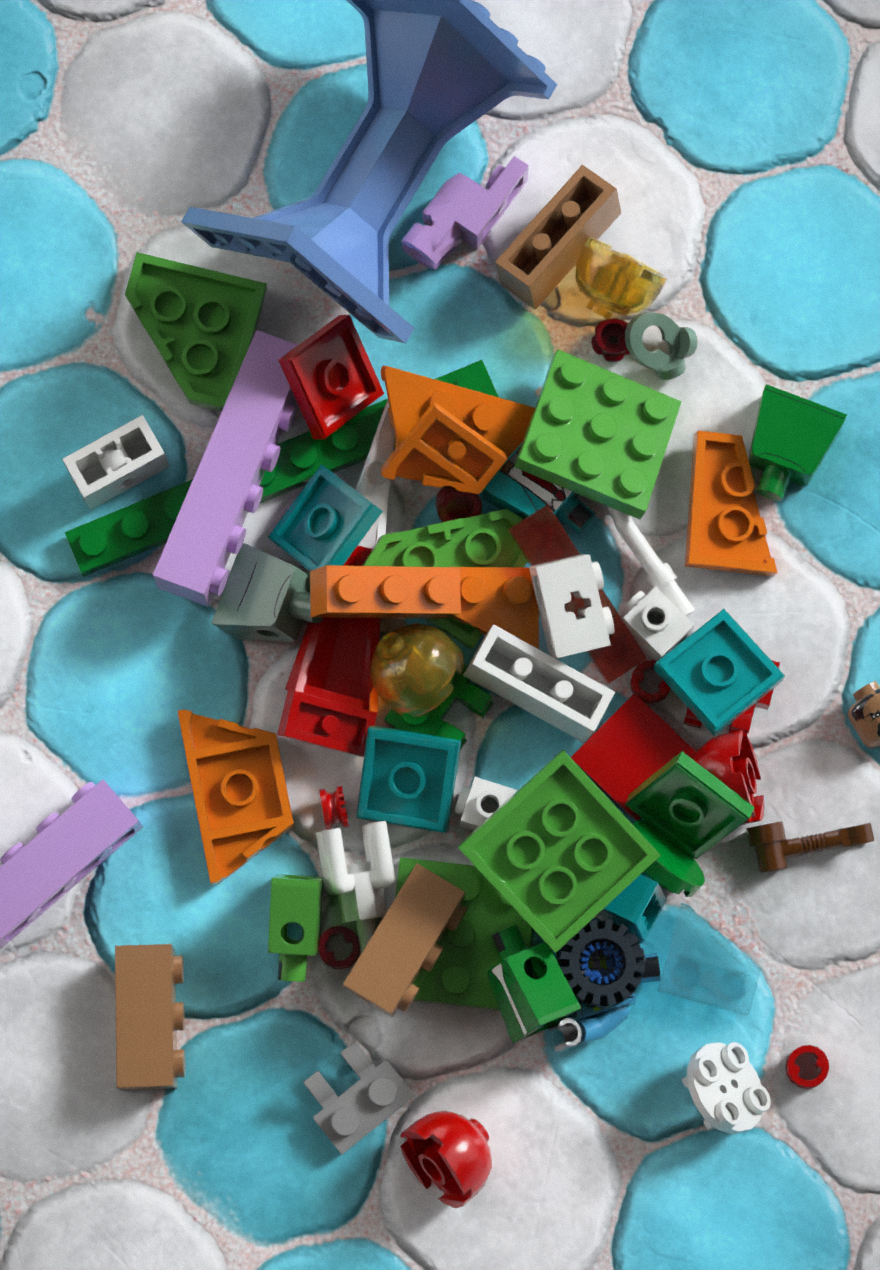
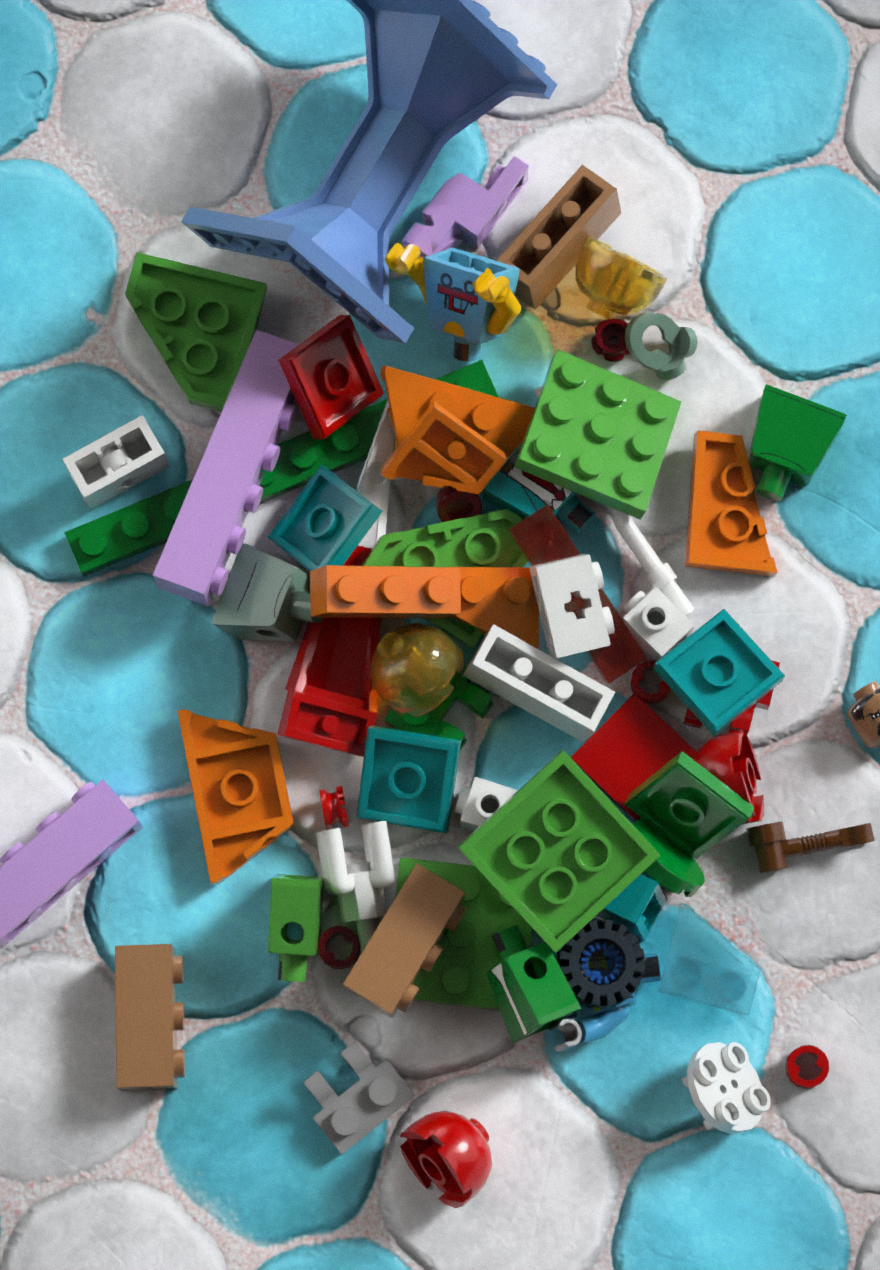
(463, 294): none -> torso

